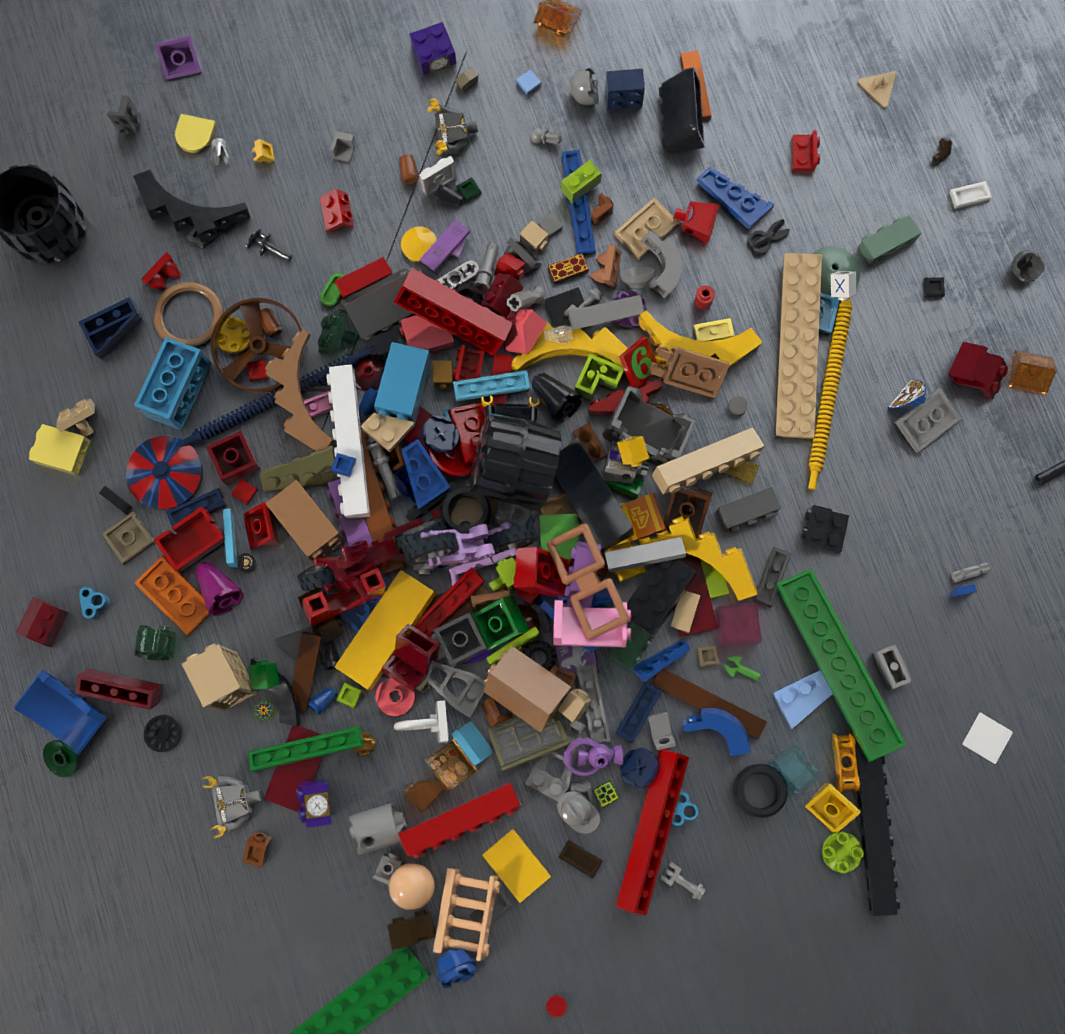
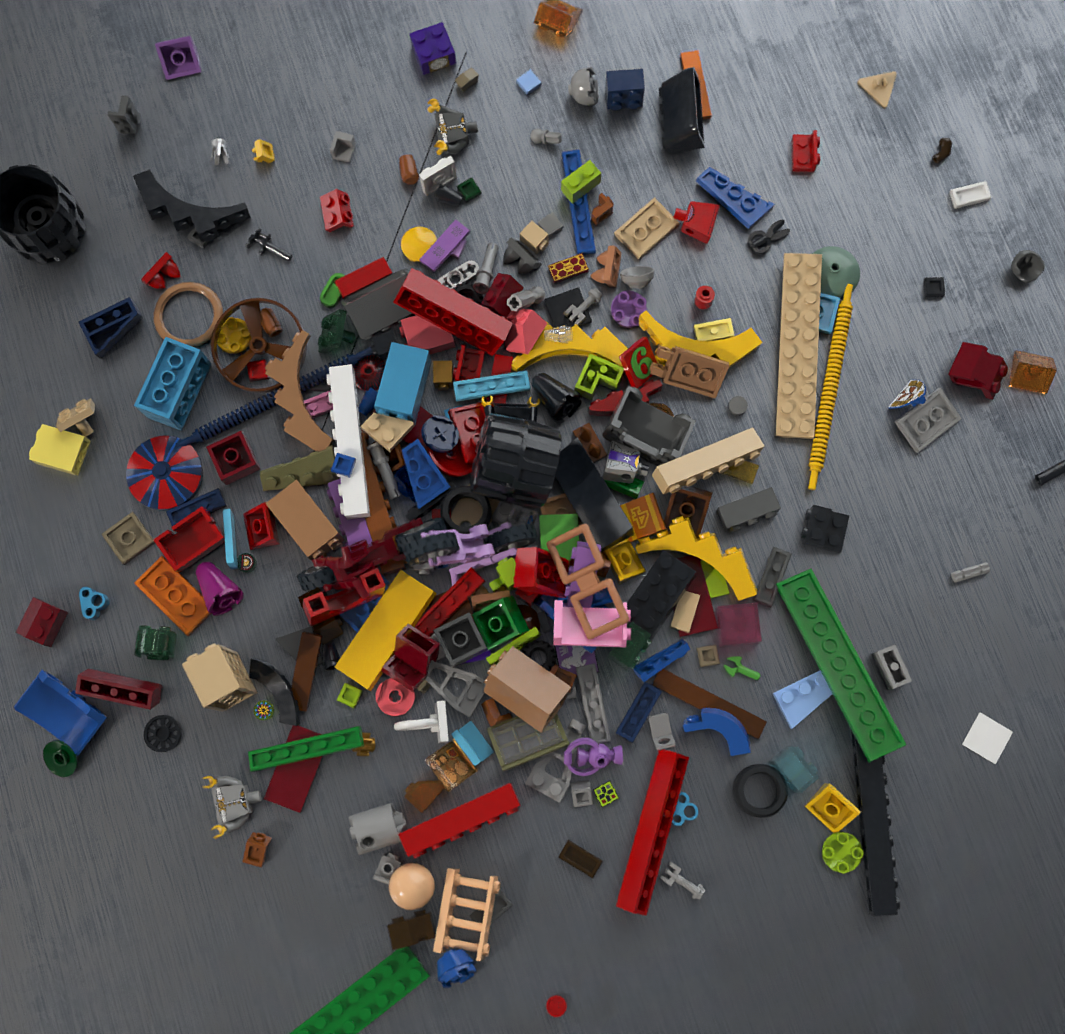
(115, 500): black beam -> none
(194, 133): light yellow tile -> none
(244, 492): red tile -> none
(263, 675): green brick -> none
(314, 803): brick -> none
(322, 700): blue cone -> none
(510, 265): red brick -> none
(516, 865): yellow tile -> none
(575, 704): tan brick -> none
(578, 812): light grey piece -> none
(606, 312): light grey tile -> none
(633, 451): yellow brick -> none
(639, 768): dark blue tile -> none
(645, 554): light grey tile -> none
(669, 260): light grey arch -> none
(843, 284): white brick -> none
(845, 774): light orange piece -> none
(889, 239): sand green brick -> none
(964, 590): blue tile -> none

